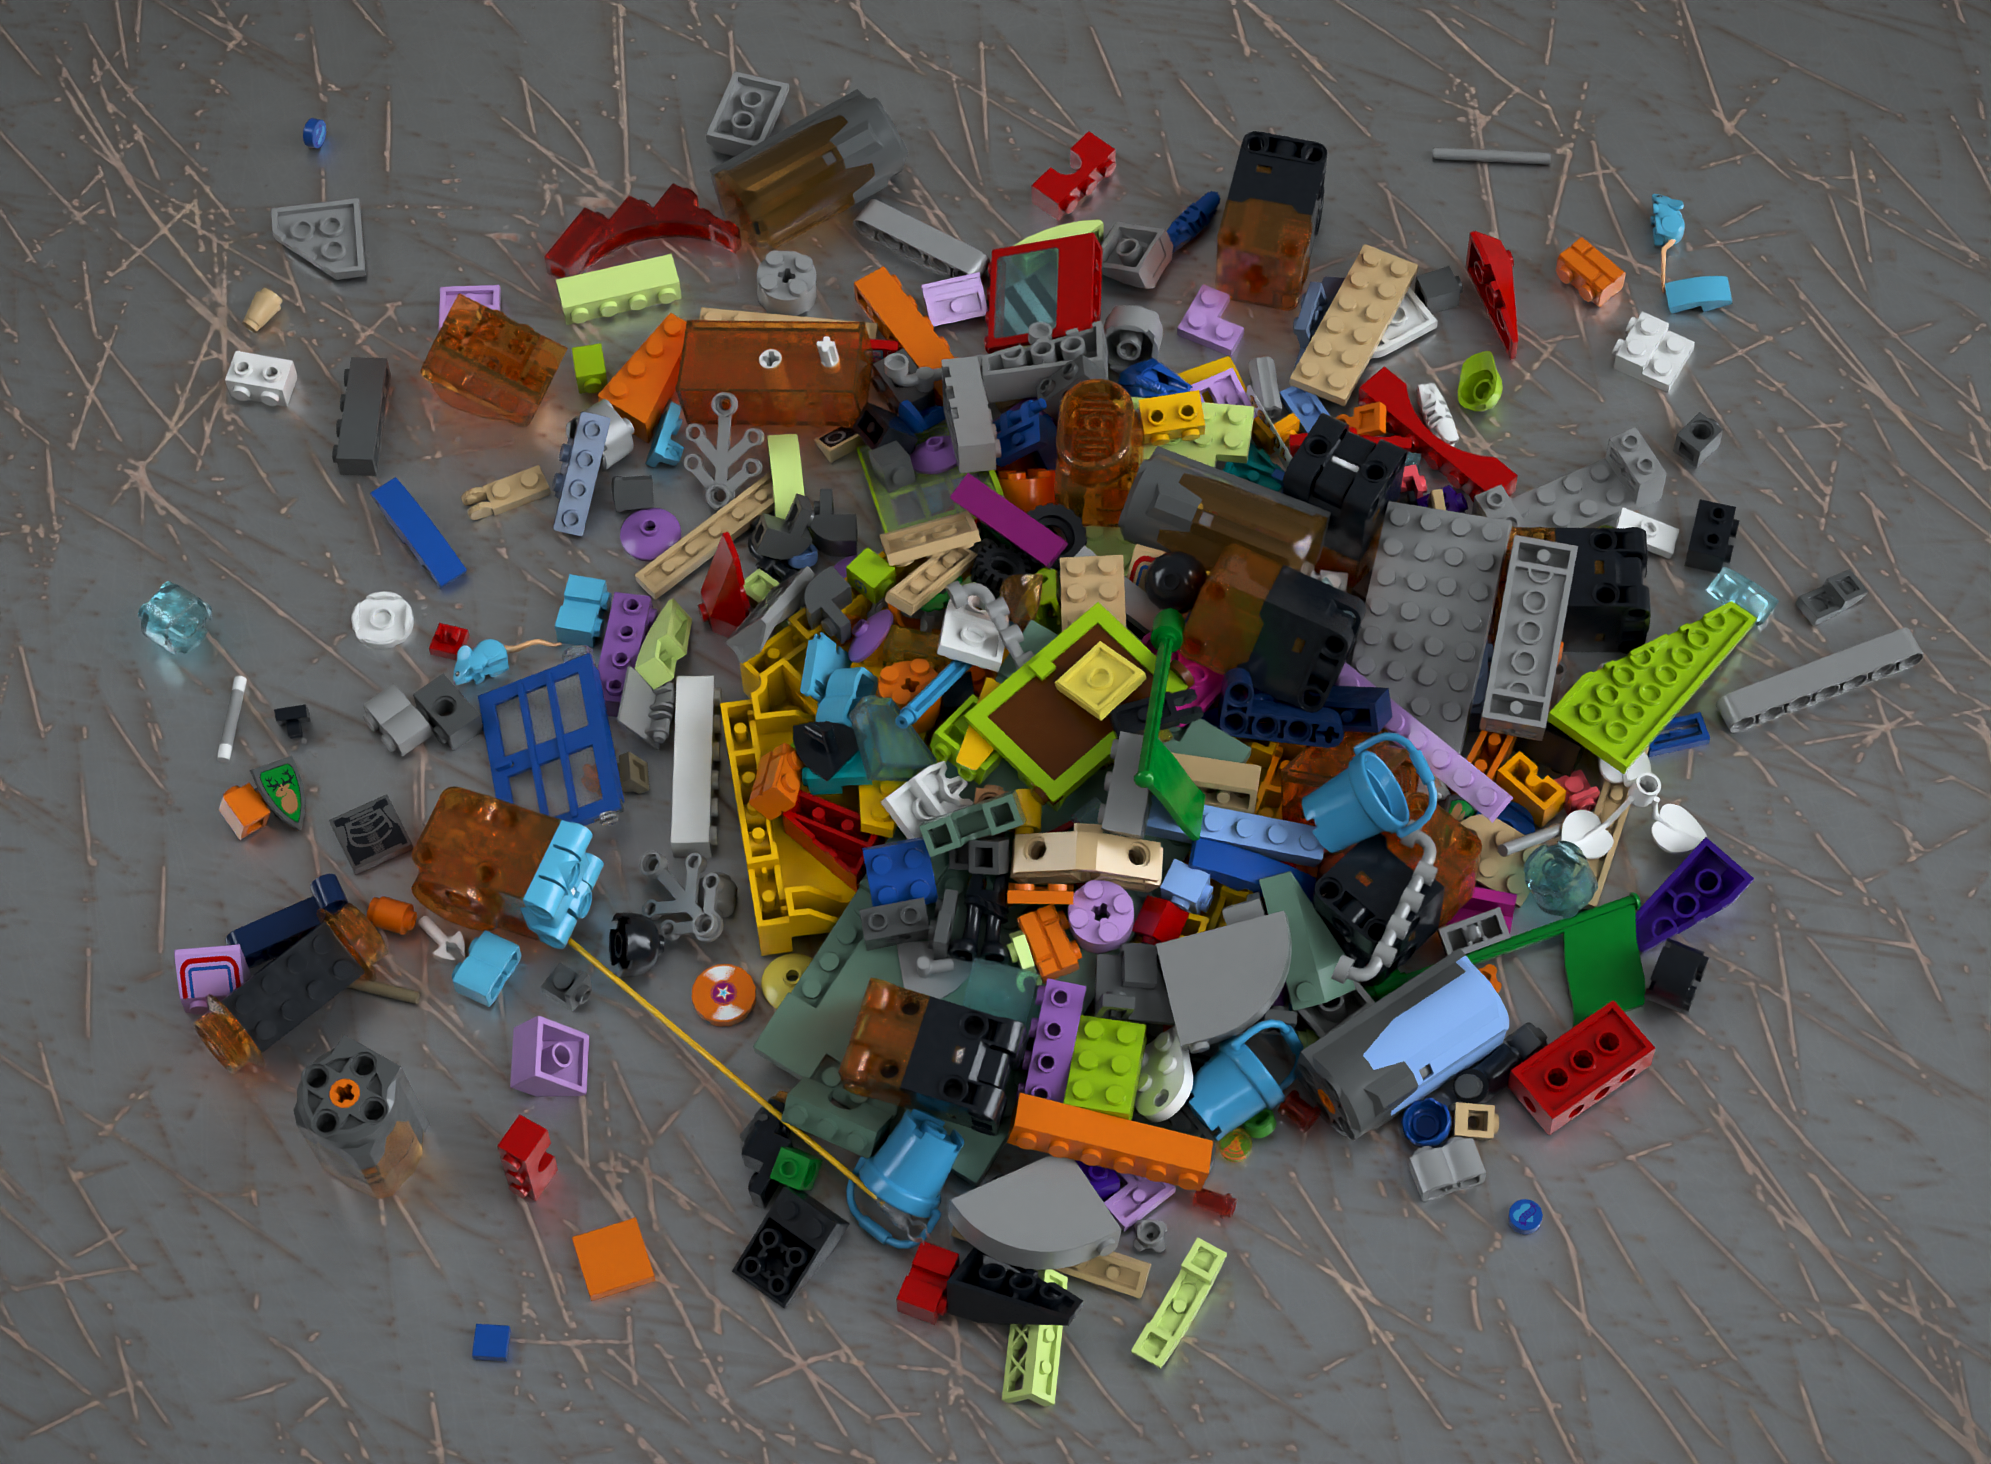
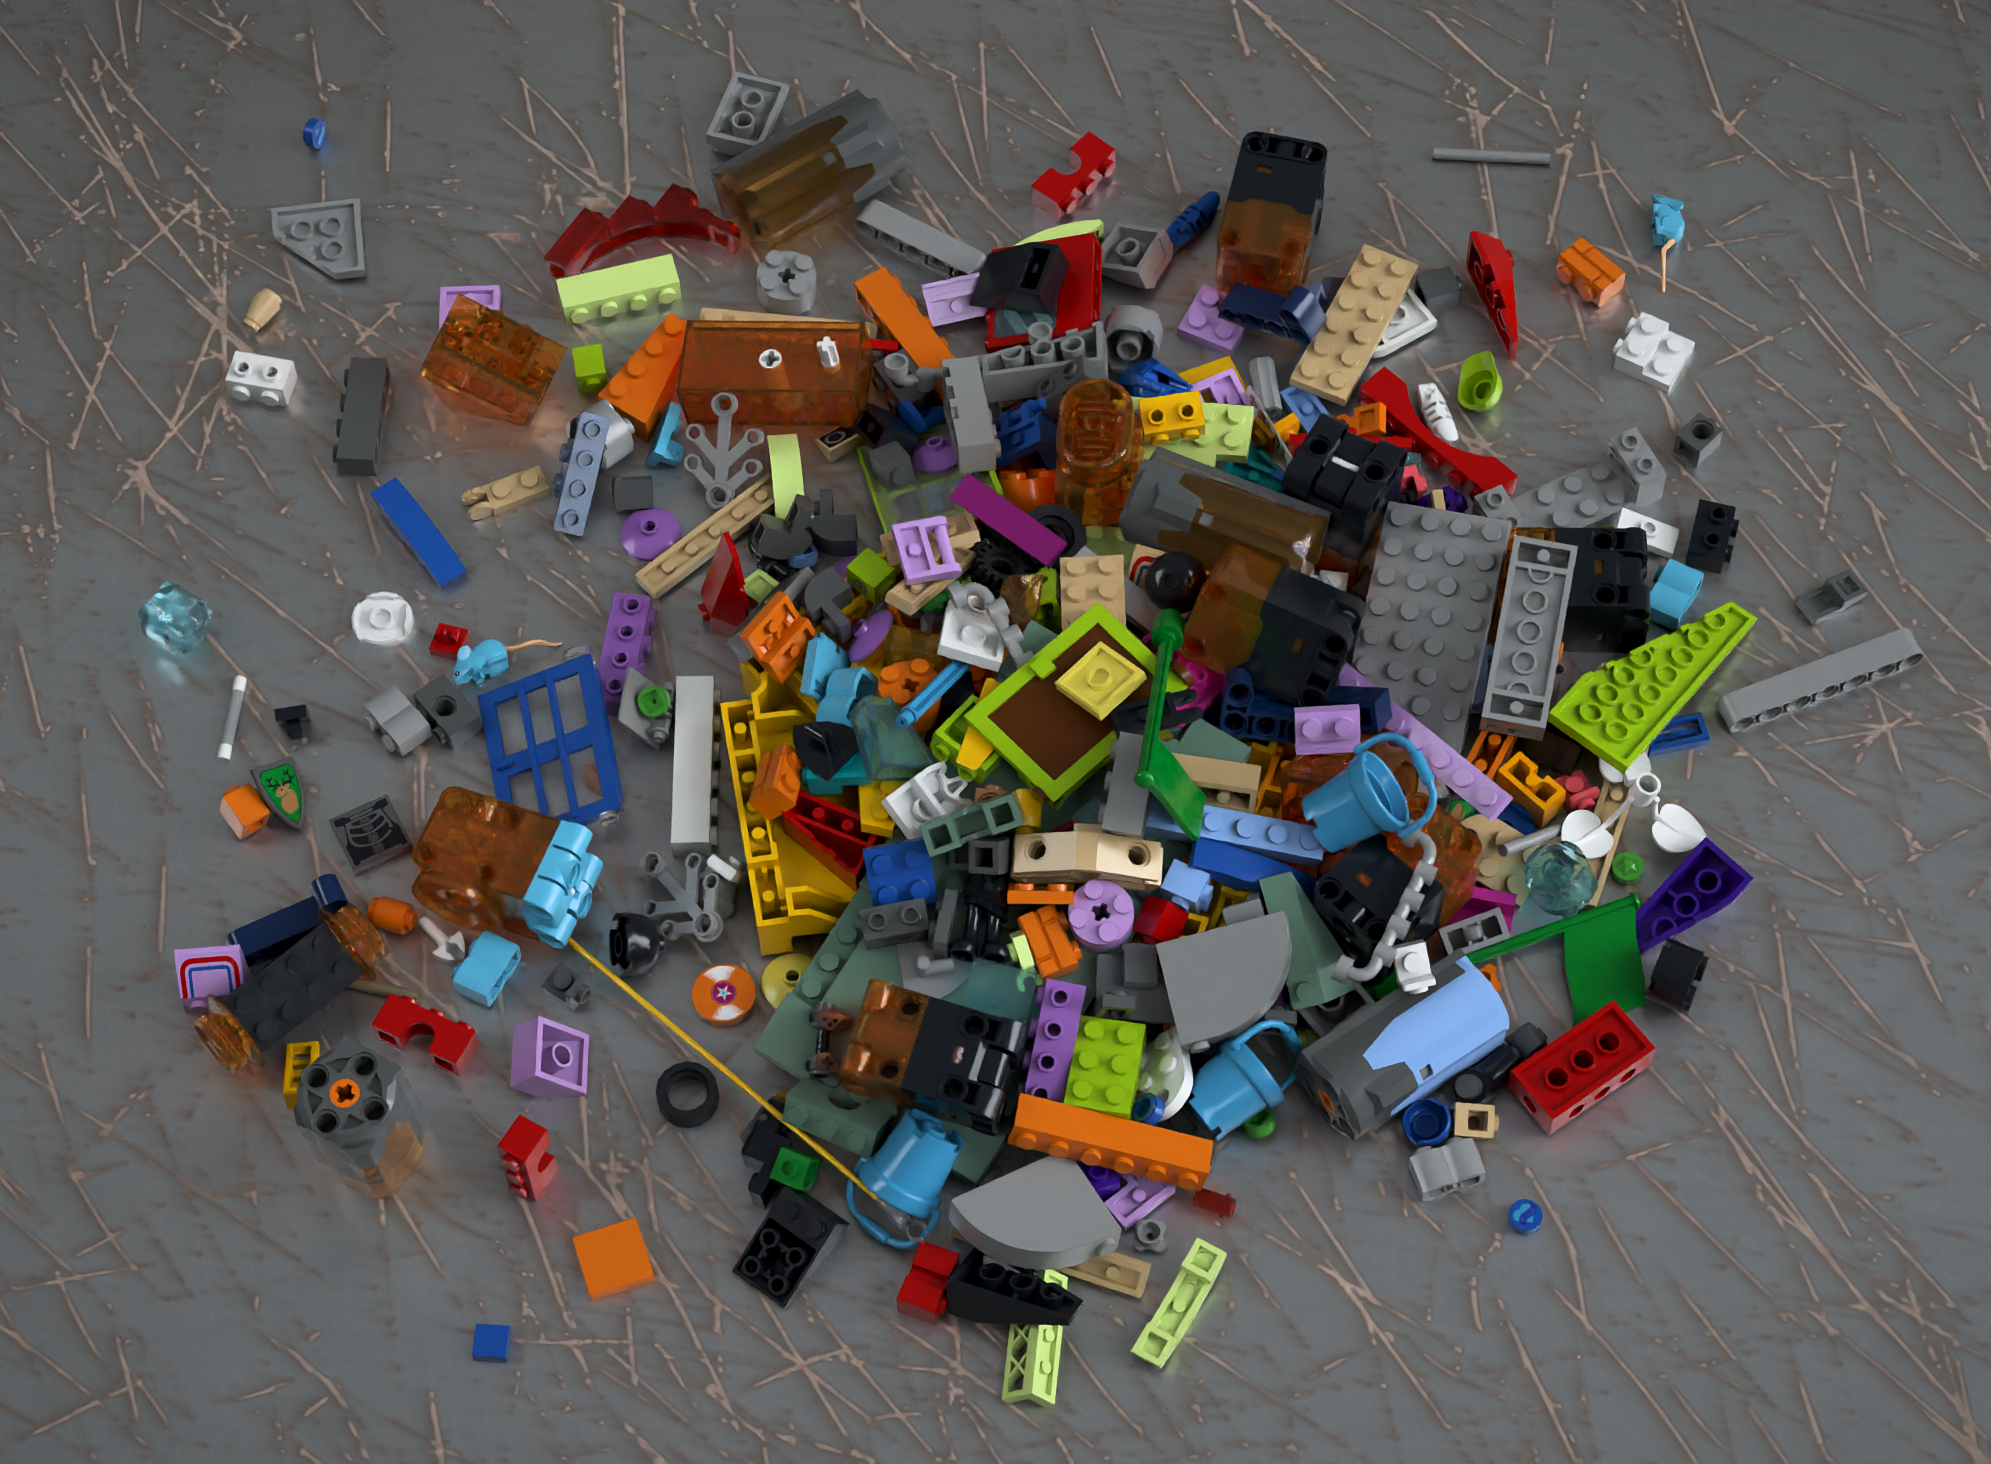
(293, 1050): none -> yellow slope
(404, 1019): none -> red arch
(582, 611): medium azure brick -> none
(633, 773): dark tan tile -> none
(654, 701): none -> bright green tile
(664, 645): yellowish green slope -> none
(681, 1072): none -> black tyre
(730, 868): none -> white plate
(778, 637): none -> orange slope
(826, 1020): none -> dark grey piece
(916, 553): none -> lavender plate
(1022, 278): none -> black slope
(1148, 1109): none -> blue tile
(1236, 1145): clear yellow tile -> none
(1289, 317): none -> dark blue beam
(1299, 1111): clear red bush -> none
(1326, 729): none -> lavender plate
(1413, 967): none -> white bracket
(1627, 868): none -> bright green tile
(1673, 593): none -> medium azure brick
(1704, 291): medium azure slope -> none
(1744, 592): clear light blue slope -> none

